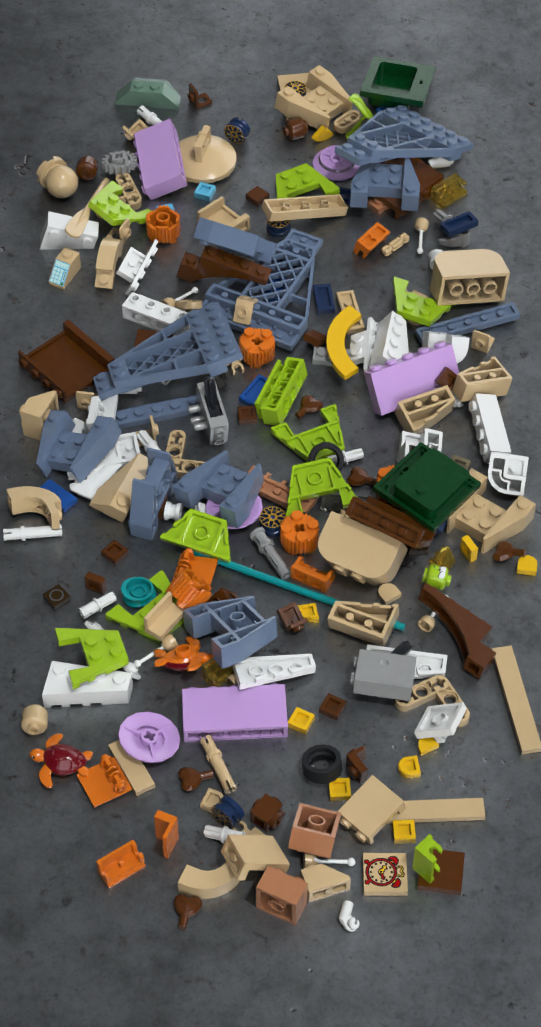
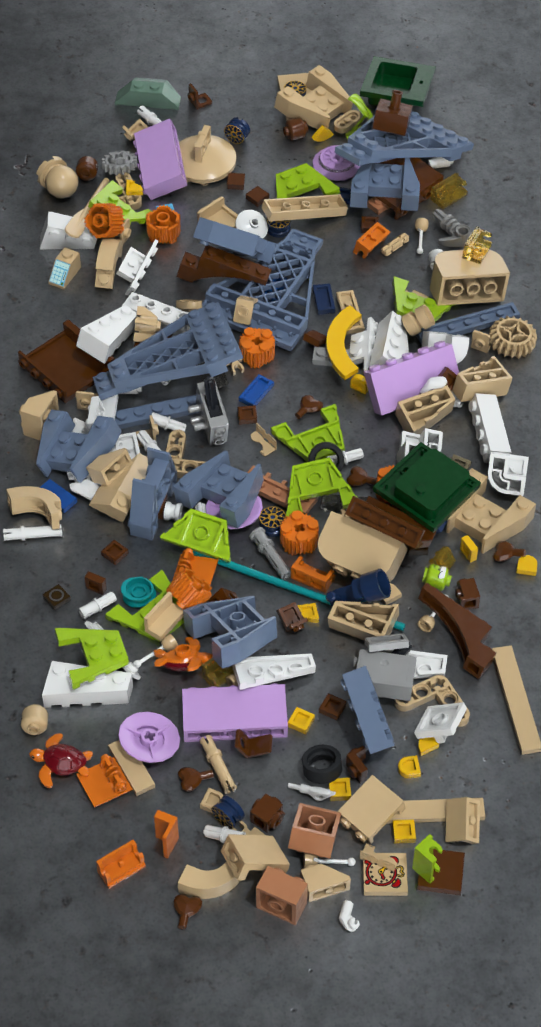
(105, 220): none -> orange brick
(107, 333): none -> white wedge
(109, 466): none -> tan slope
(133, 188): none -> yellow tile
(146, 324): none -> tan brick
(167, 423): none -> white axle
(172, 302): hinge -> none
(205, 191): medium azure tile -> none
(236, 181): none -> reddish brown tile
(245, 219): none -> white dish
(253, 746): none -> reddish brown bracket
(267, 447): none -> tan piece
(280, 390): lime brick -> none
(316, 792): none -> white hand
(359, 383): none -> yellow tile
(367, 223): none -> reddish brown tile
(368, 710): none -> sand blue wedge
(369, 587): none -> dark blue piece
(369, 854): none -> tan piece
(386, 642): none -> light grey tile
(393, 115): none -> reddish brown brick
(416, 321): none -> tan wheel
(434, 383): none -> white arm
(459, 224): dark blue tile -> none
(463, 820): none -> tan panel
(468, 593): none -> reddish brown brick
(476, 246): none -> clear yellow hinge
(512, 337): none -> tan gear

